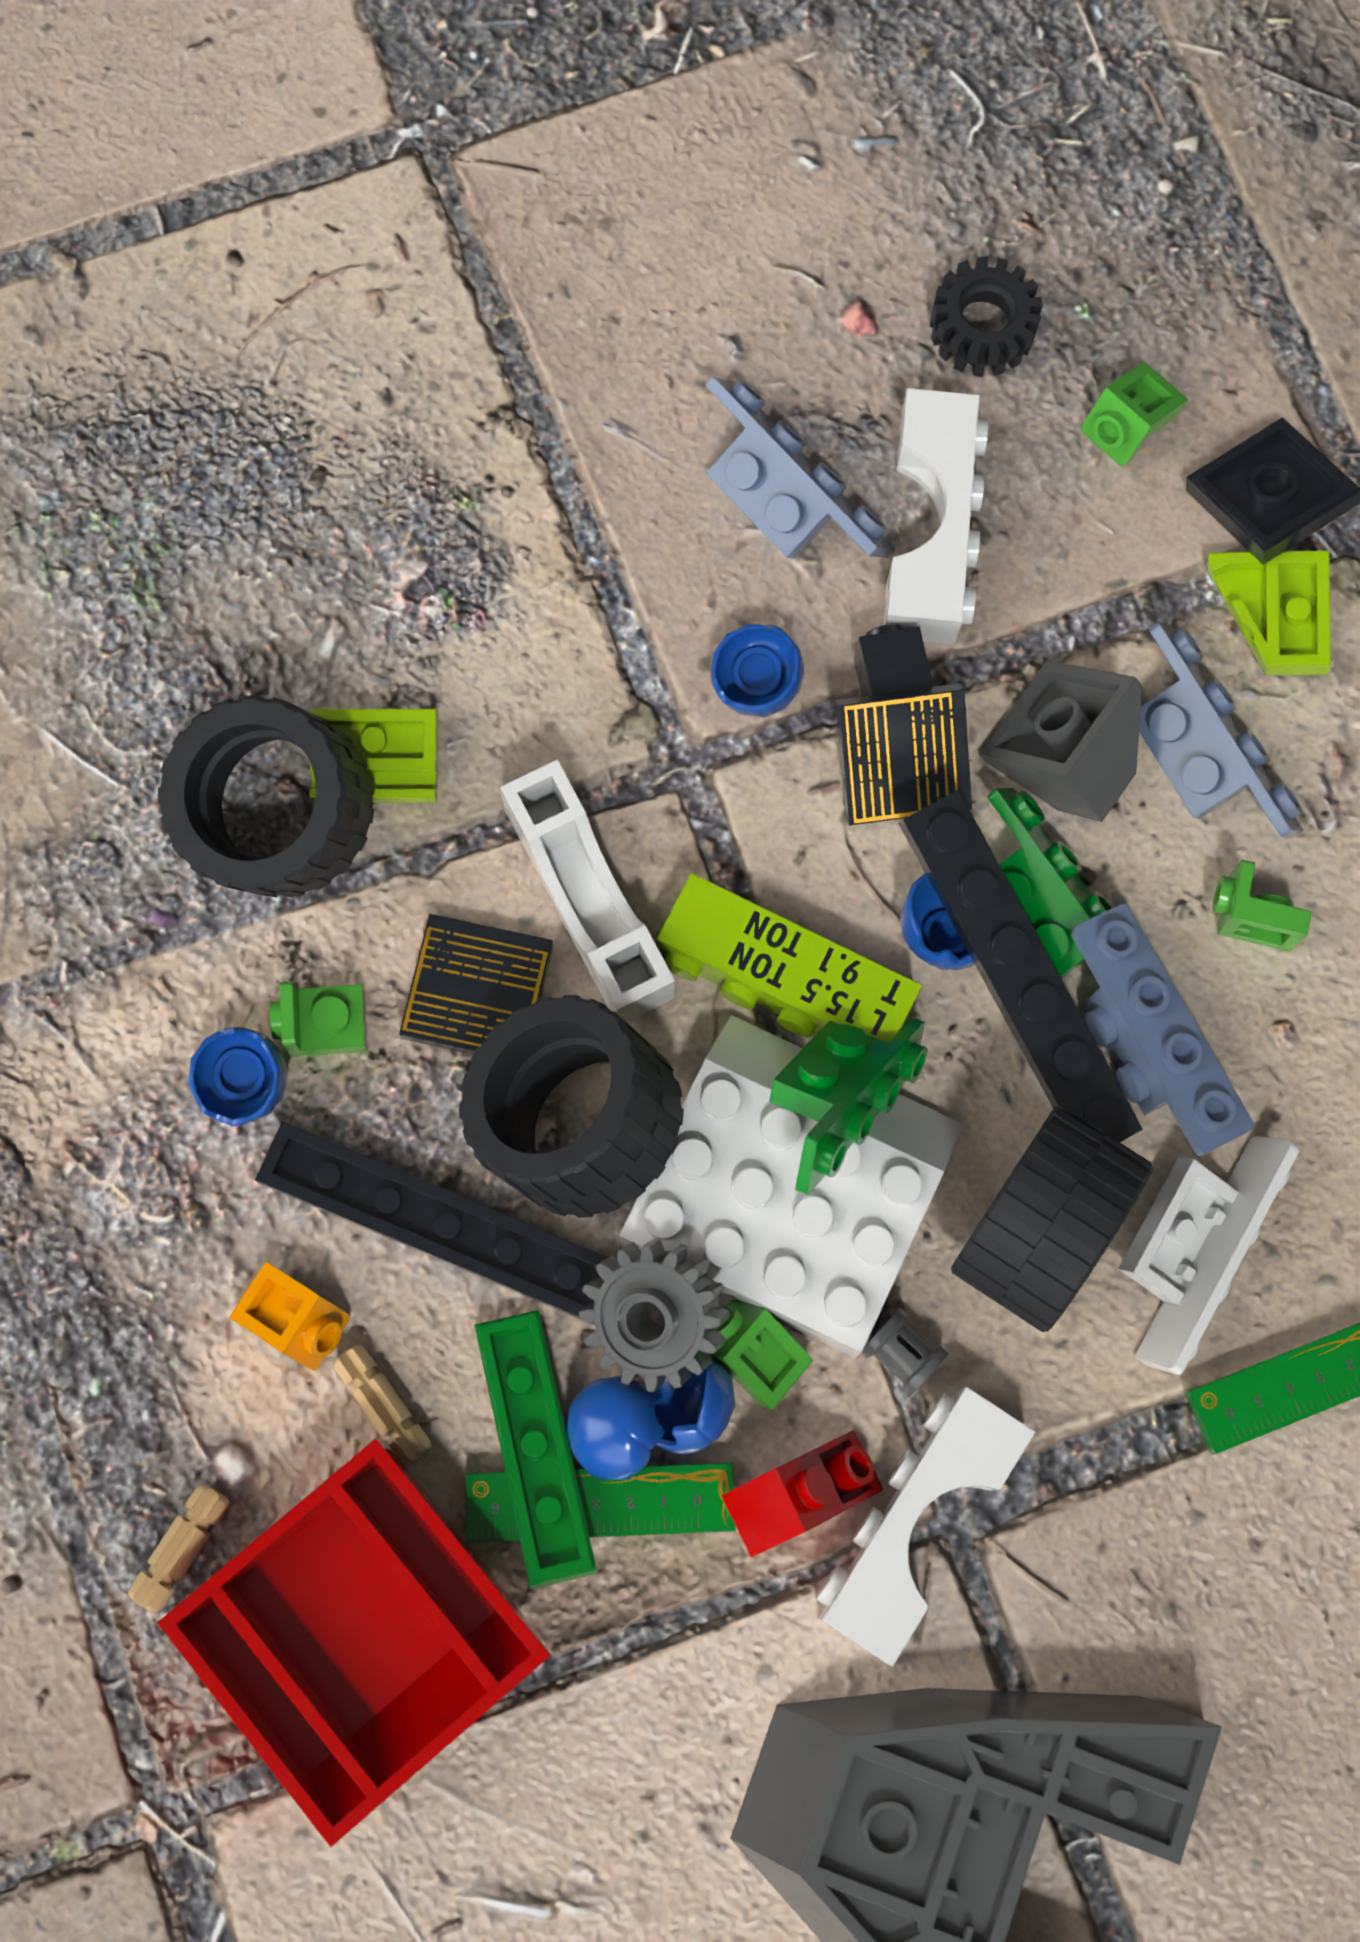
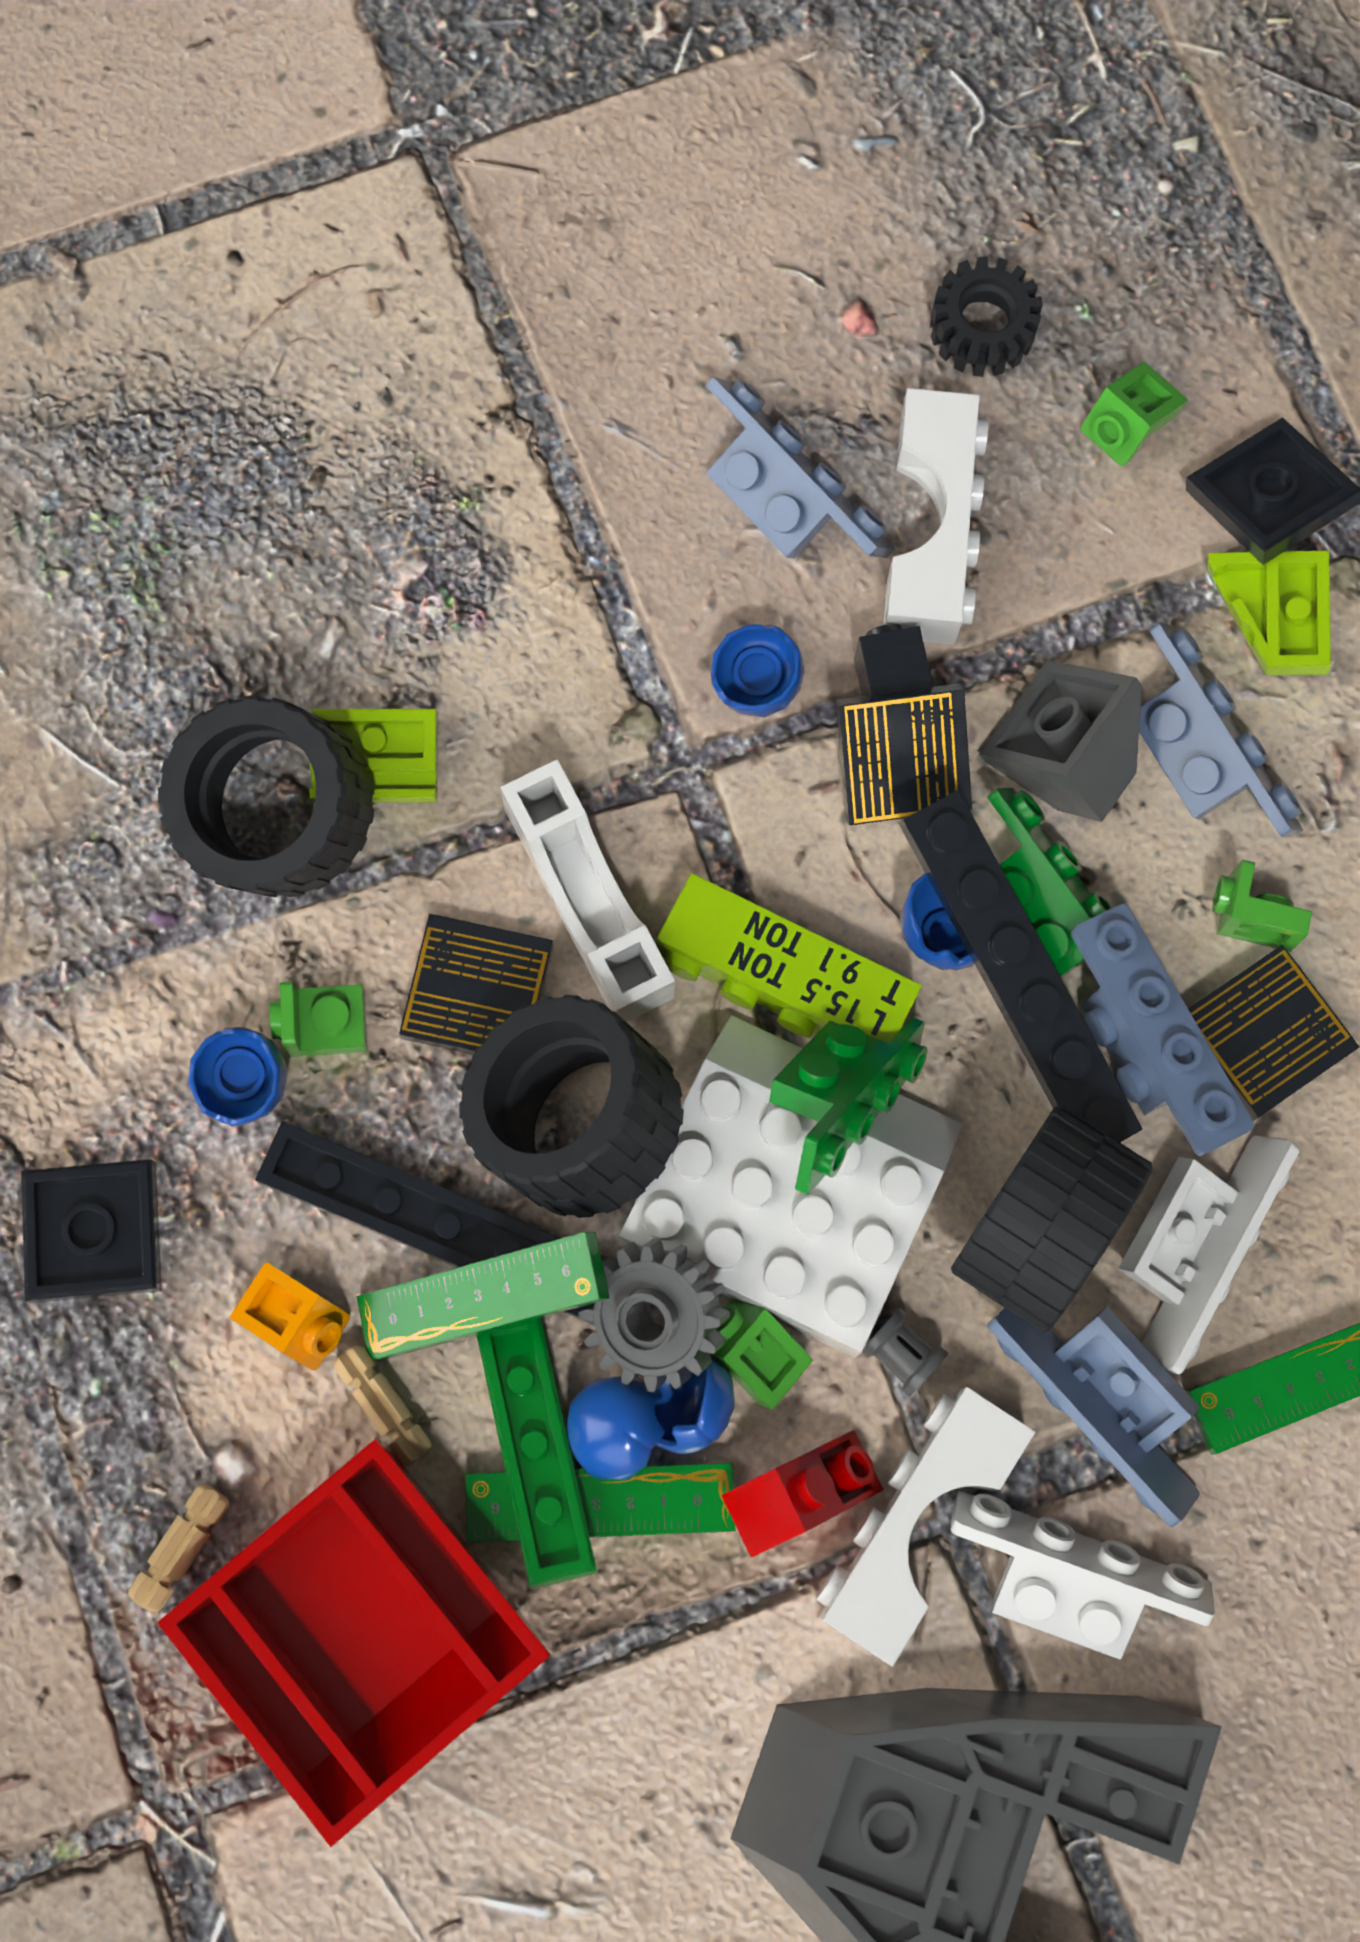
(90, 1231): none -> black tile
(483, 1296): none -> tile
(1074, 1582): none -> white bracket
(1115, 1398): none -> sand blue bracket
(1271, 1031): none -> black tile

